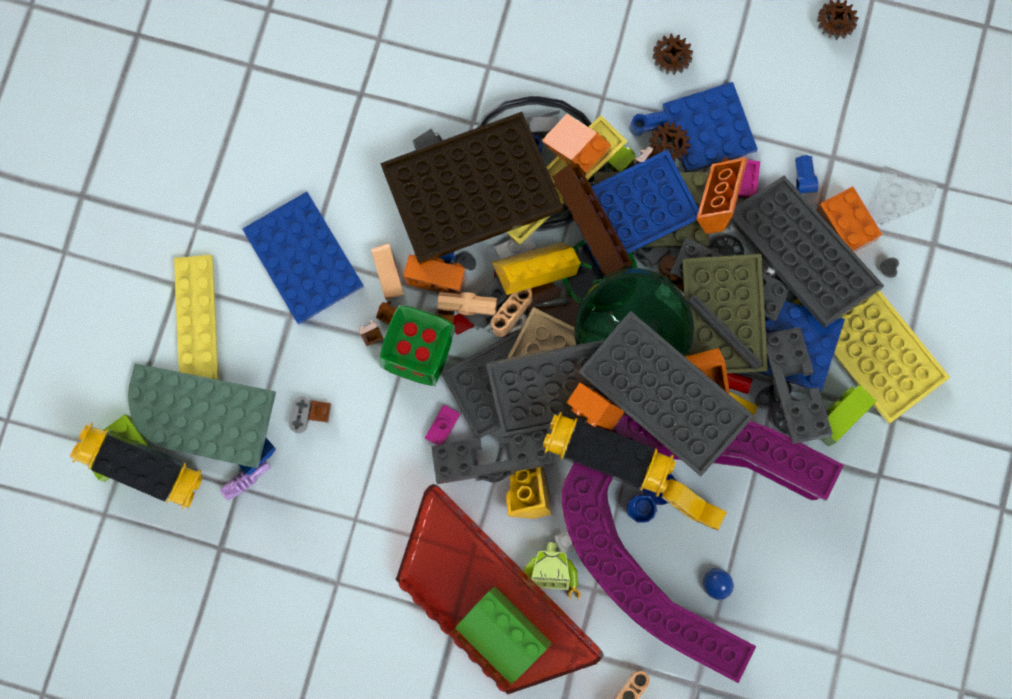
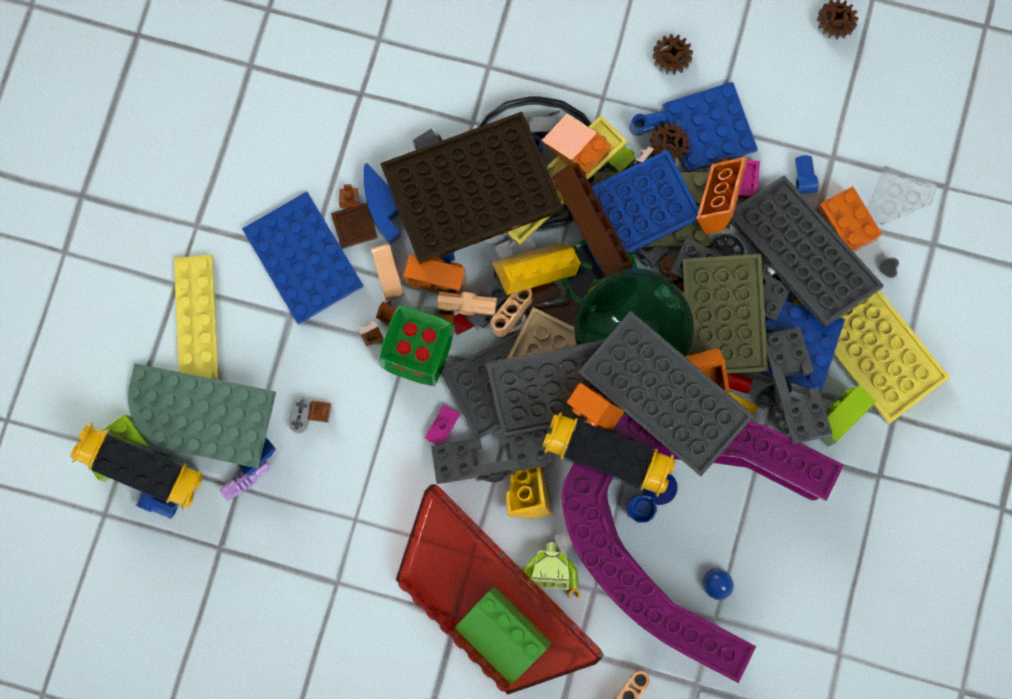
(158, 506): none -> blue piece
(348, 196): none -> dark orange tile
(354, 225): none -> reddish brown tile
(381, 204): none -> blue slope
(467, 261): dark grey piece -> none
(693, 506): yellow beam -> none
(724, 332): dark grey axle -> none

